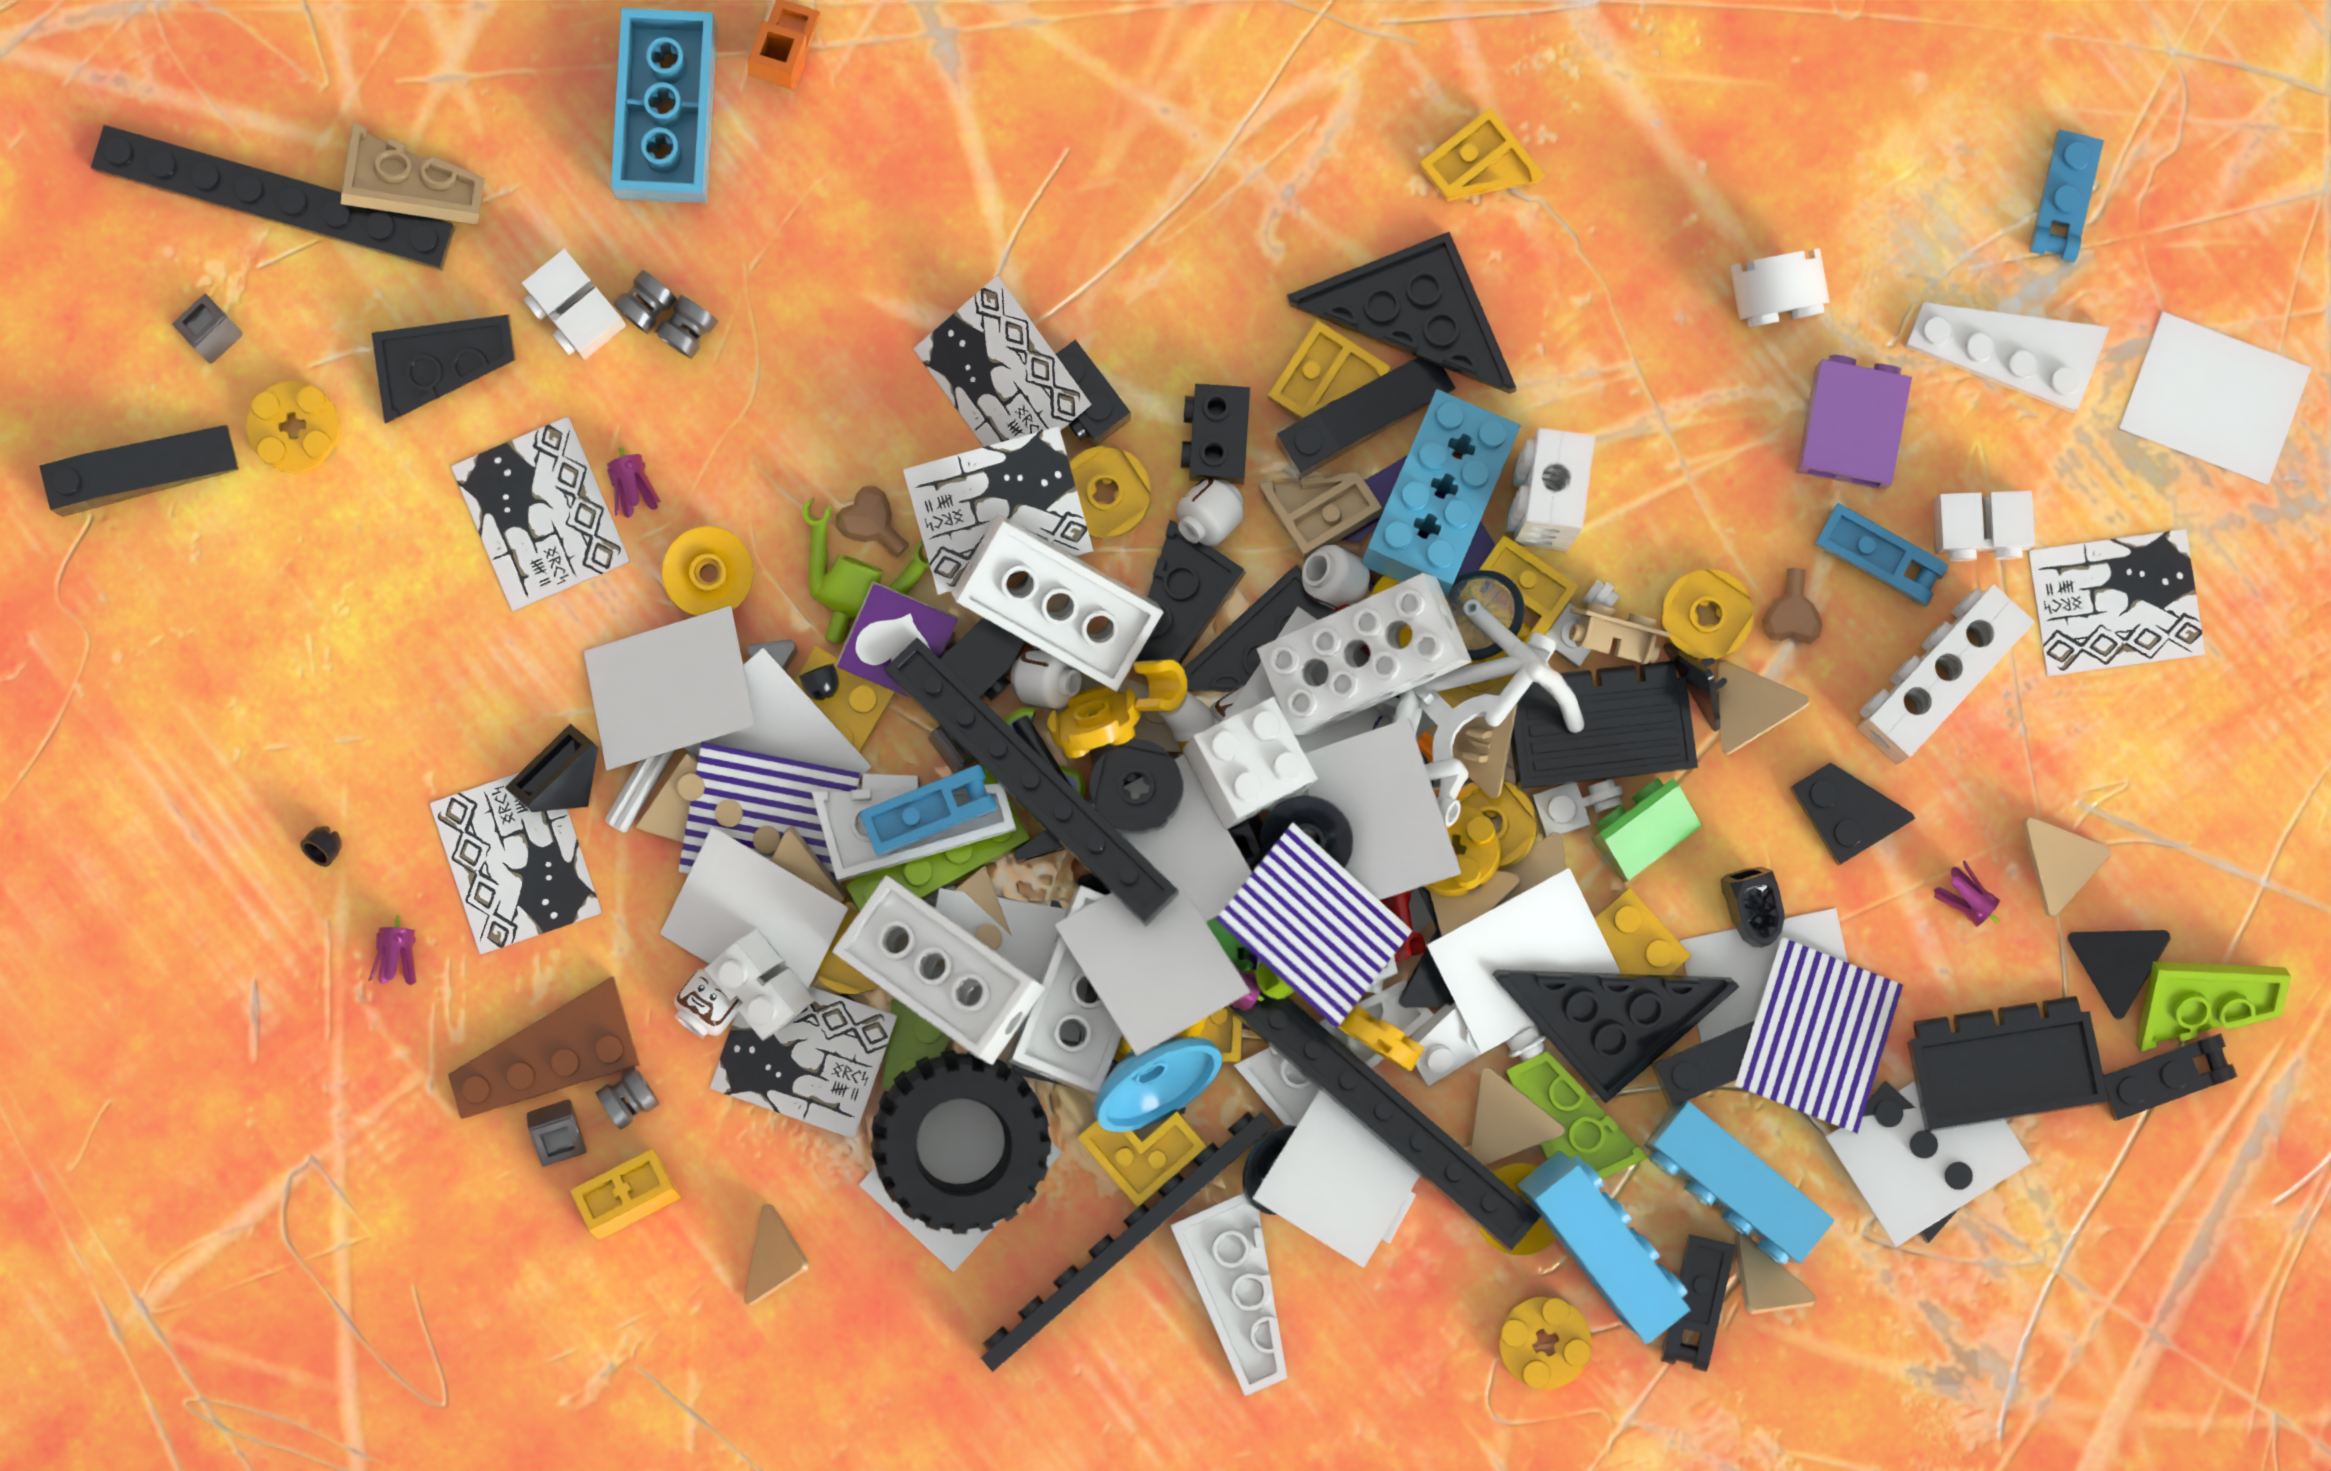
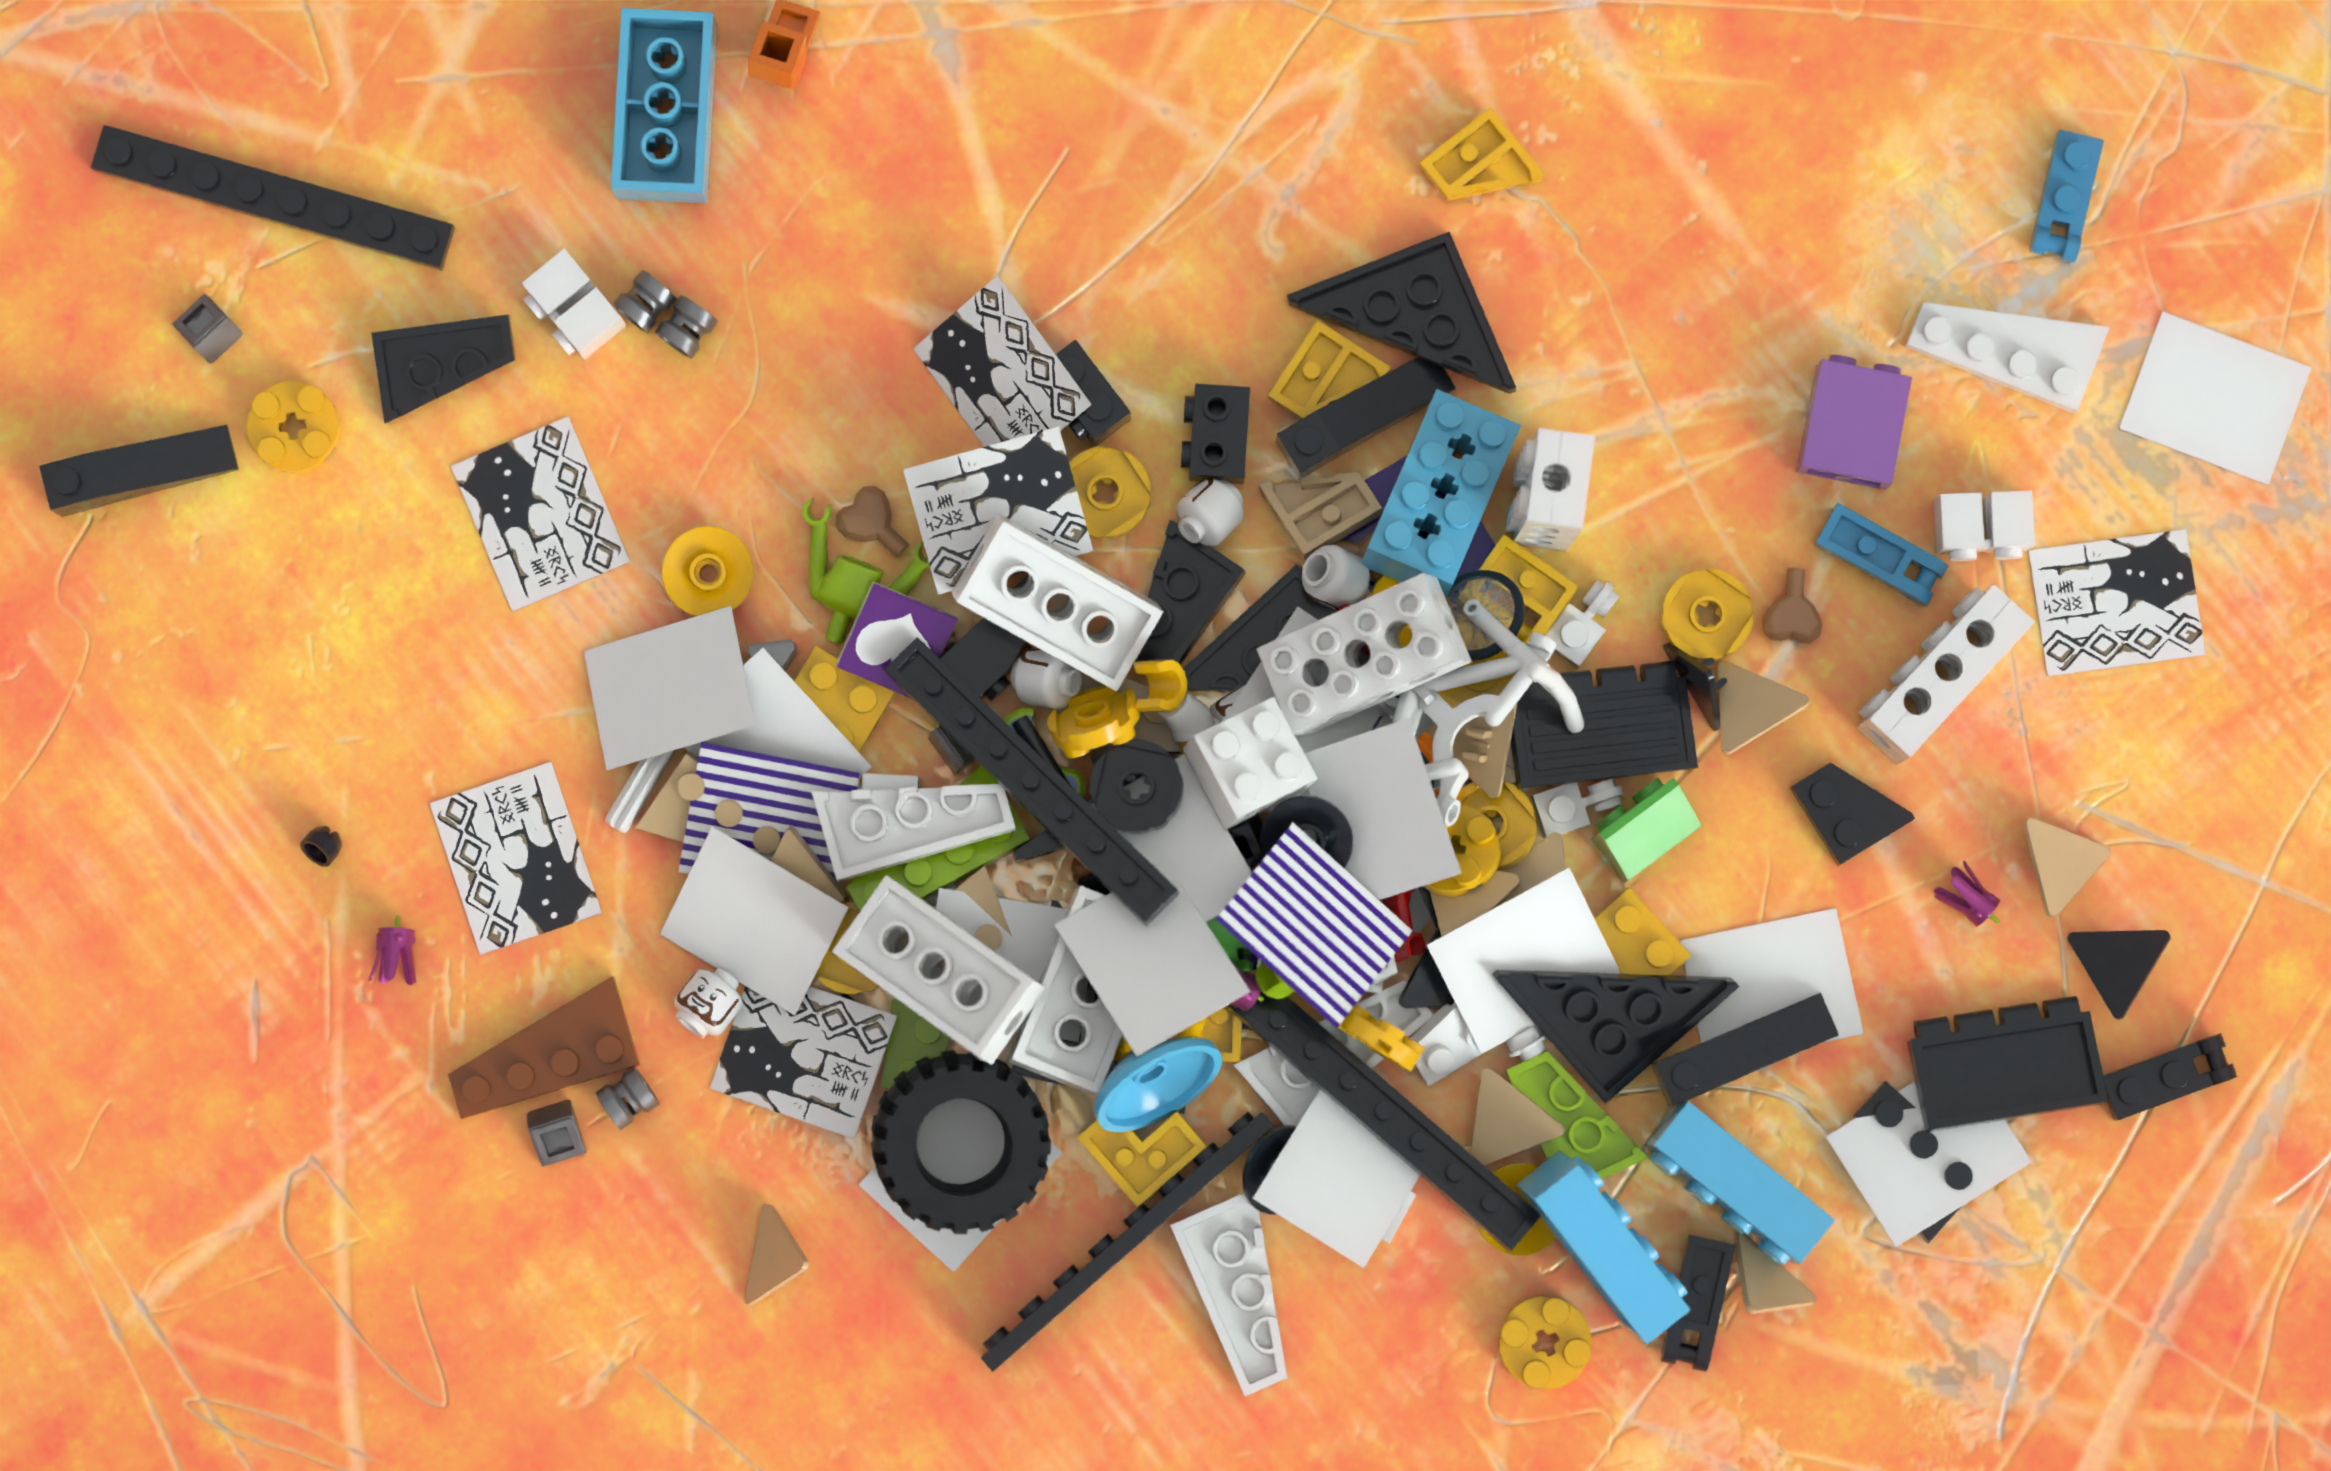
(398, 181): tan wing -> none
(558, 775): black slope -> none
(625, 1194): yellow hinge -> none
(626, 475): flat silver piece -> none
(764, 1005): white piece -> none
(821, 682): black hinge -> none
(927, 811): dark azure plate -> none
(1599, 627): tan hinge -> none
(1754, 905): black rock -> none
(1779, 286): white brick -> none
(1819, 1035): sticker -> none
(2206, 996): lime wing -> none

